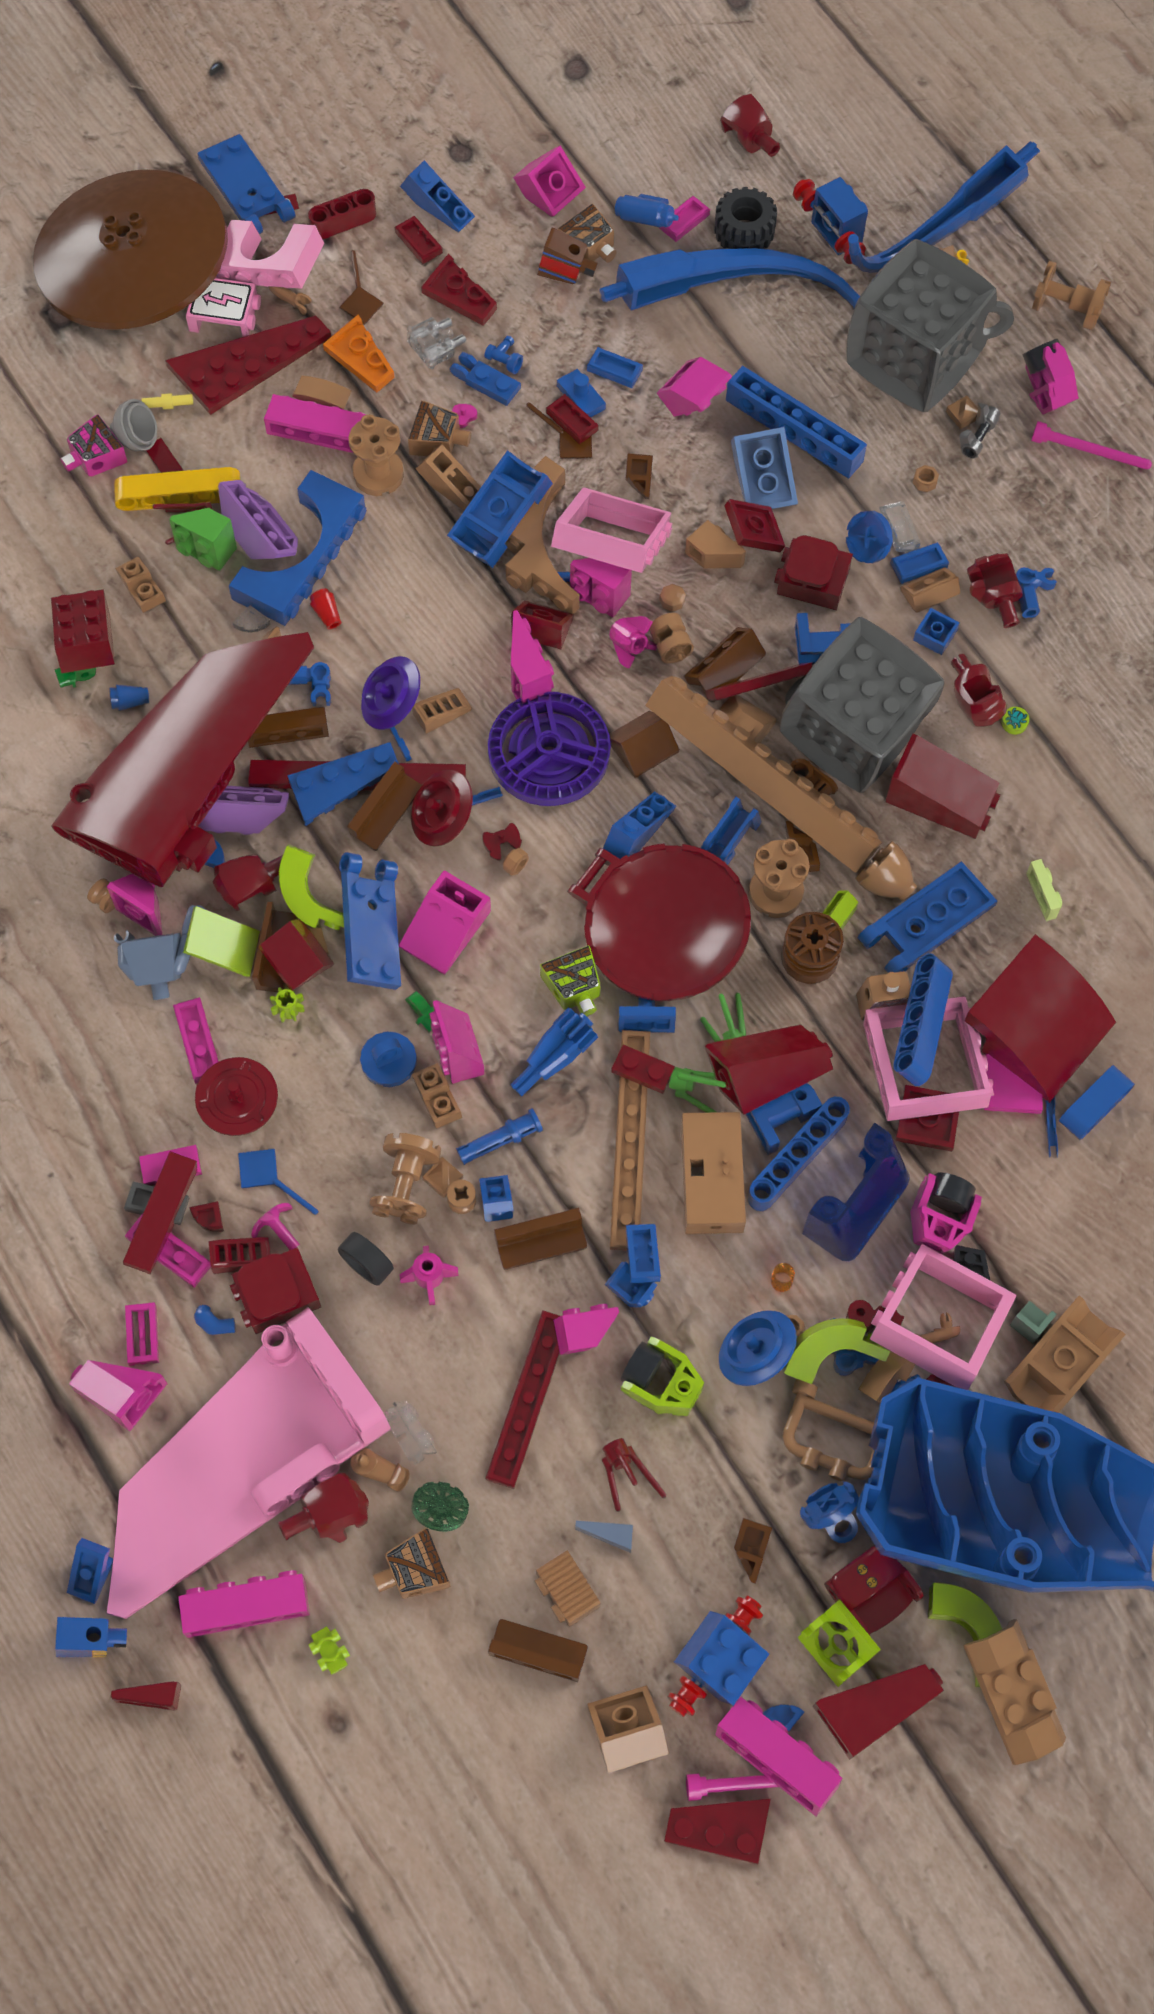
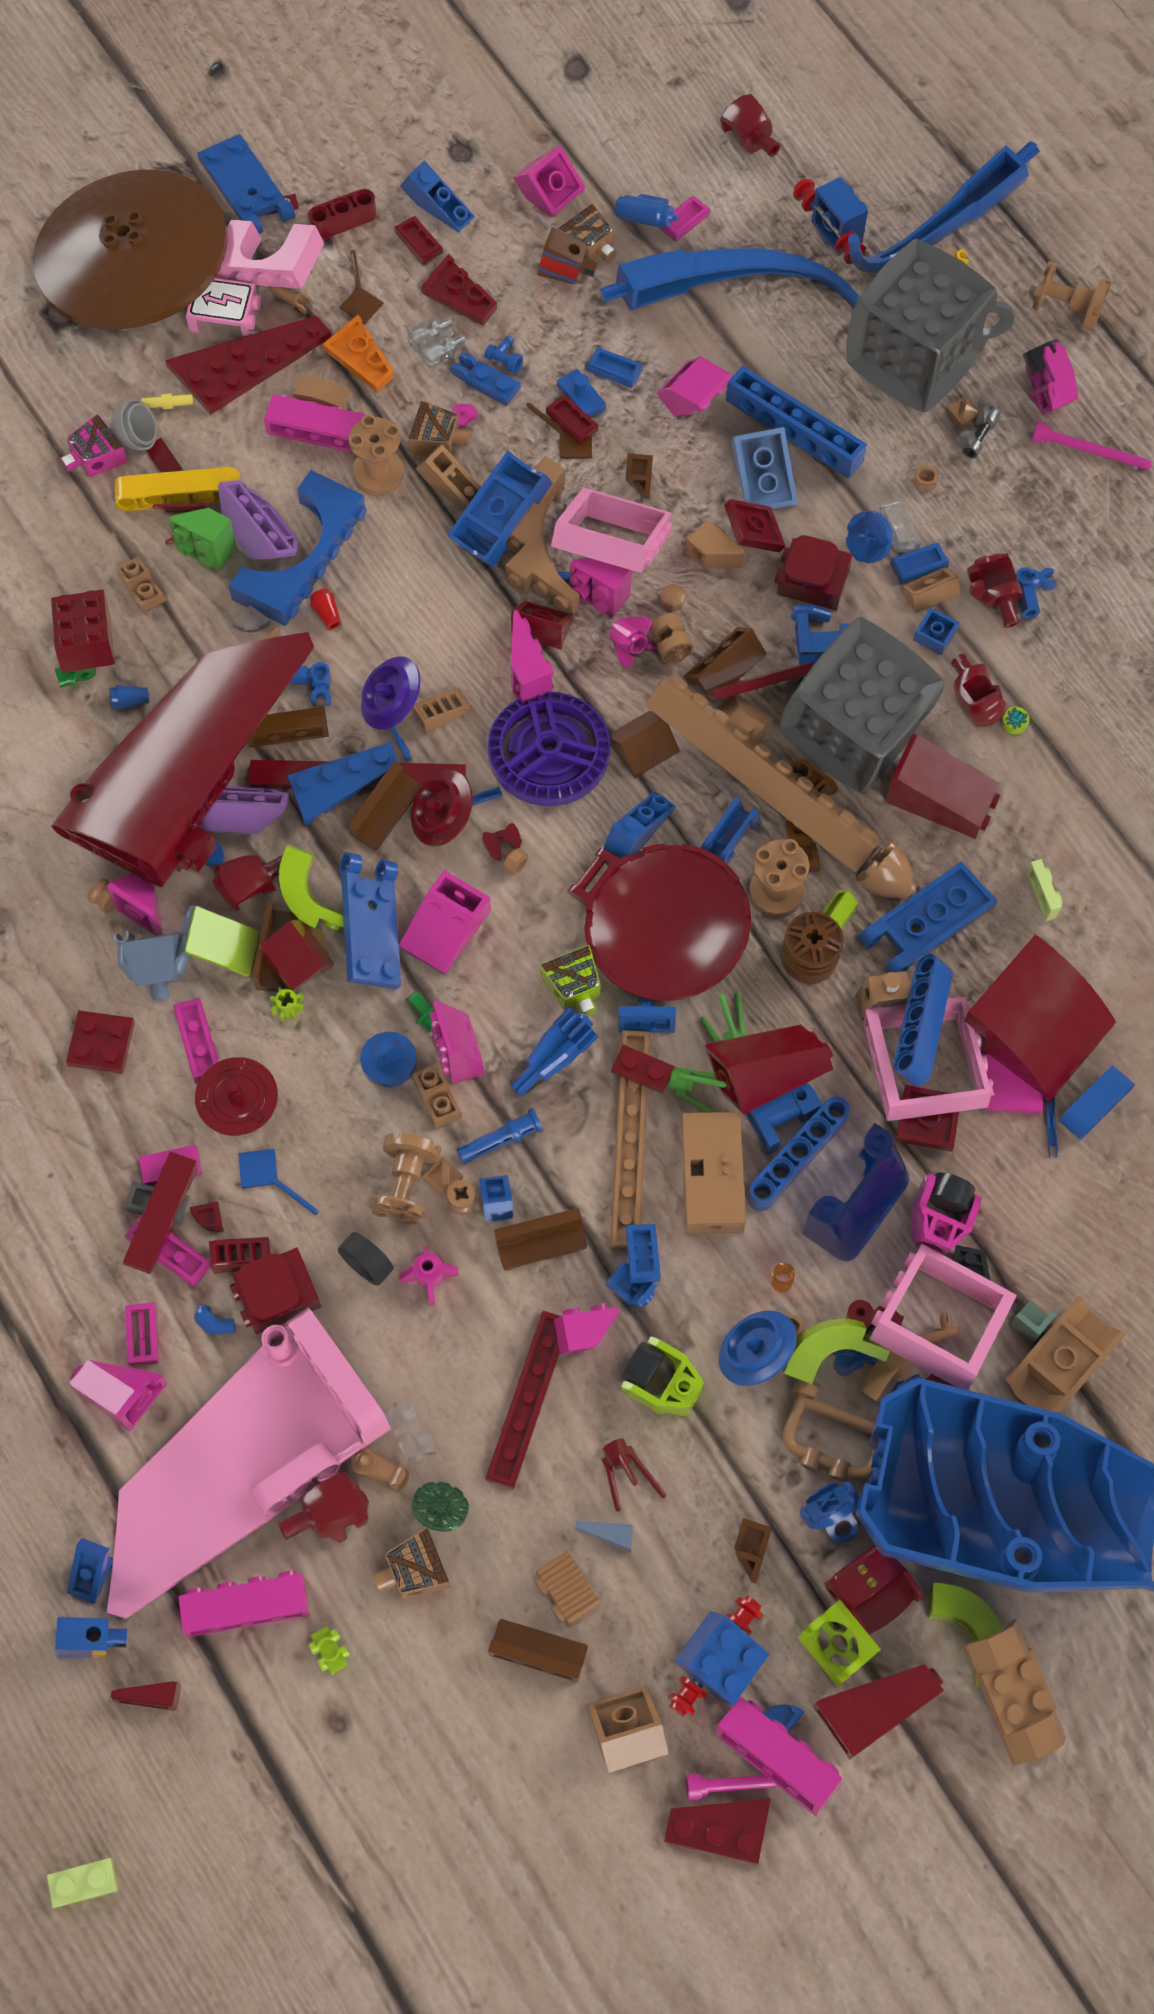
(82, 1883): none -> yellowish green plate
(100, 1042): none -> dark red plate
(271, 1219): dark pink plant -> none
(750, 206): black tyre -> none
(814, 612): none -> blue arm

